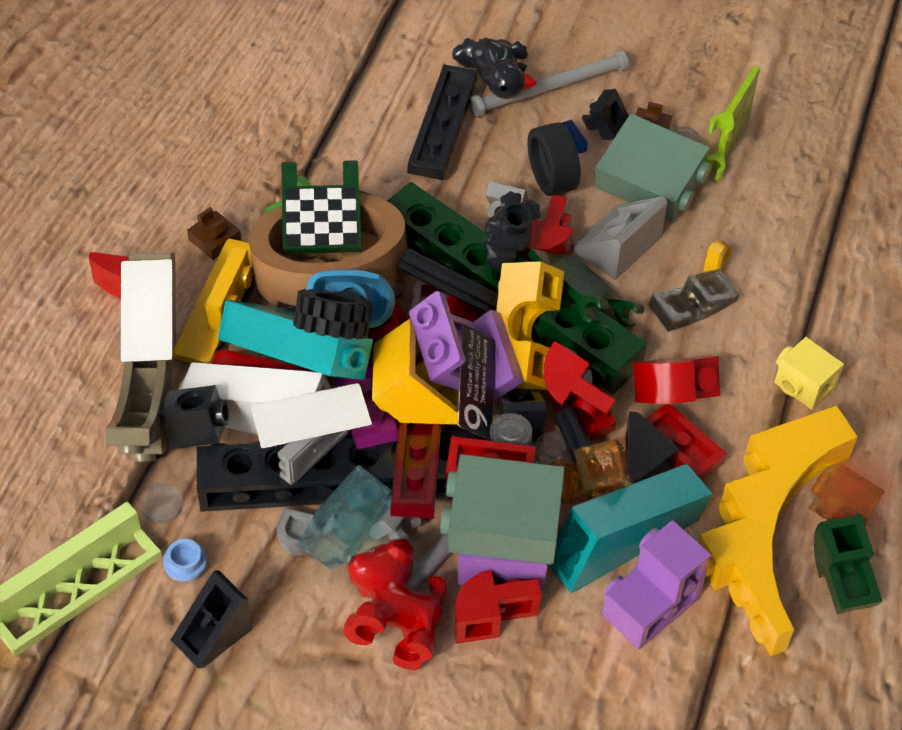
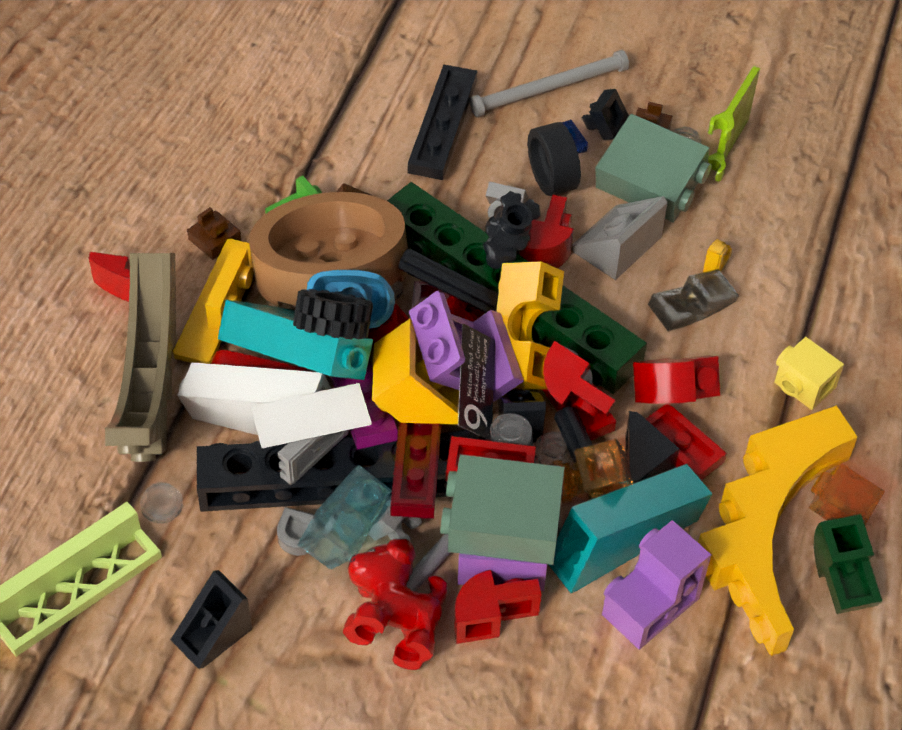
(146, 310): white sticker -> none
(184, 560): light blue plate -> none
(193, 416): black brick -> none
(321, 216): flag -> none
(496, 64): black animal -> none
(588, 288): dark green flag -> none

